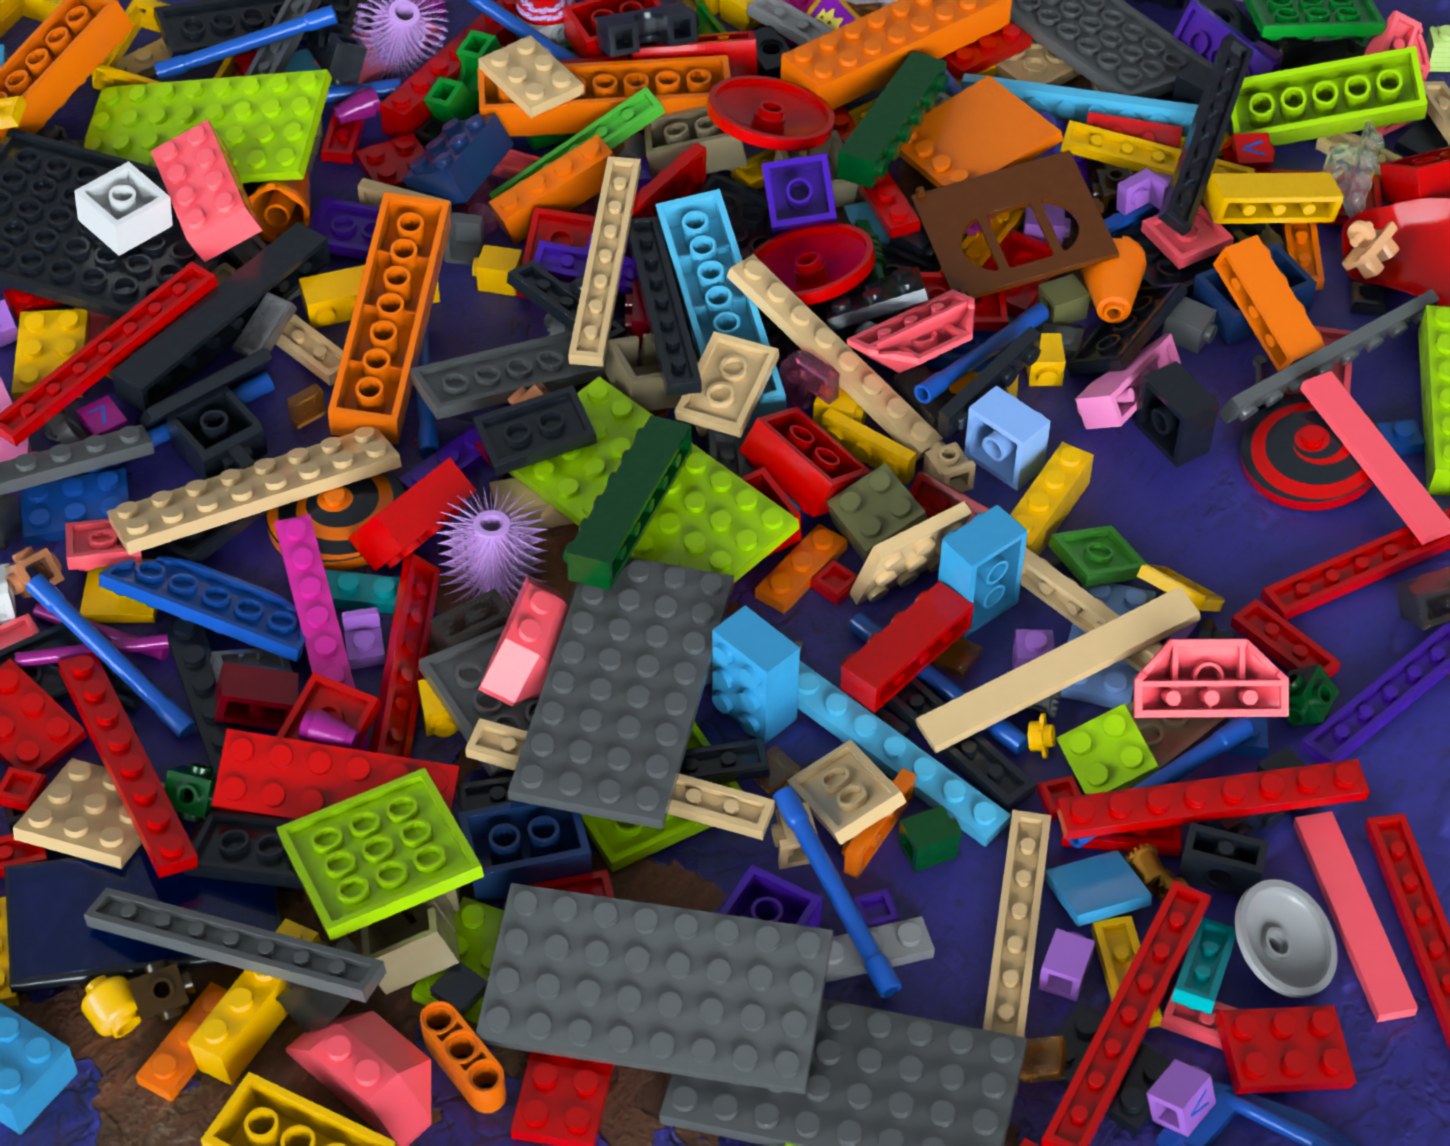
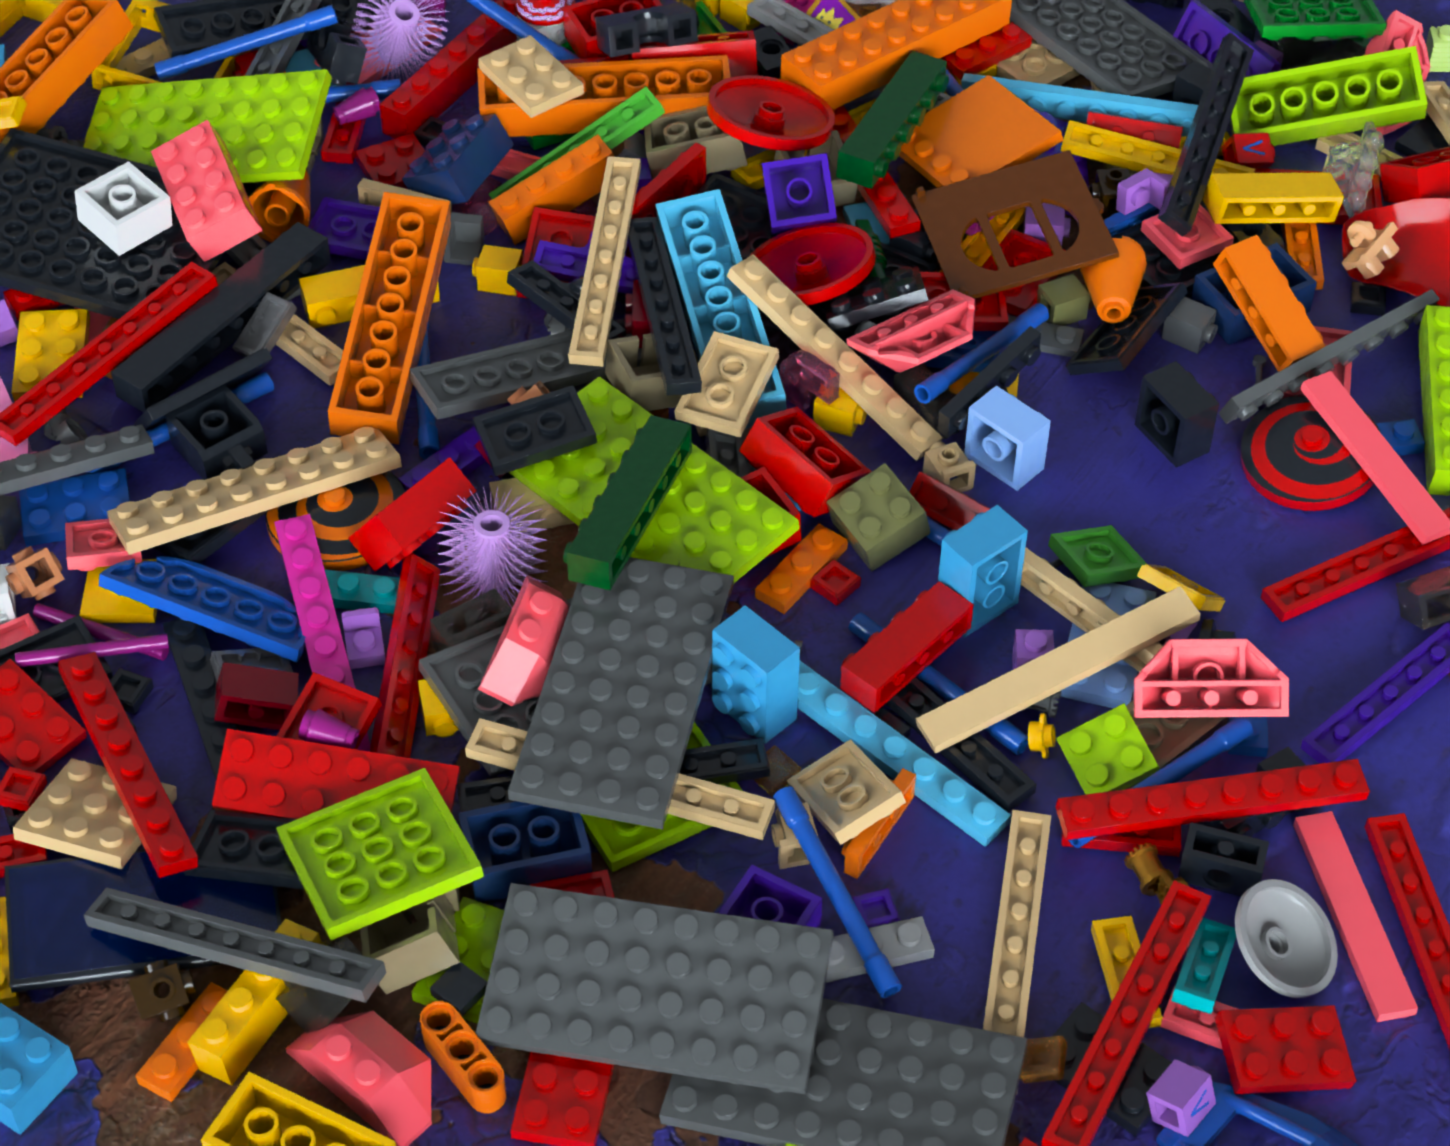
(101, 417): magenta brick -> none
(110, 1006): yellow head -> none
(166, 709): blue piece -> none
(191, 790): dark green brick -> none
(306, 406): clear orange tile -> none
(460, 98): green arch -> none
(870, 445): yellow plate -> none
(906, 555): tan plate -> none
(929, 838): dark green brick -> none
(959, 657): clear orange tile -> none
(1050, 365): yellow brick -> none
(1053, 495): yellow brick -> none
(1053, 789): red tile -> none
(1066, 964): medium lavender brick -> none
(1098, 888): dark azure tile -> none
(1116, 394): bright pink slope -> none
(1281, 639): red plate -> none
(1310, 695): dark green brick -> none

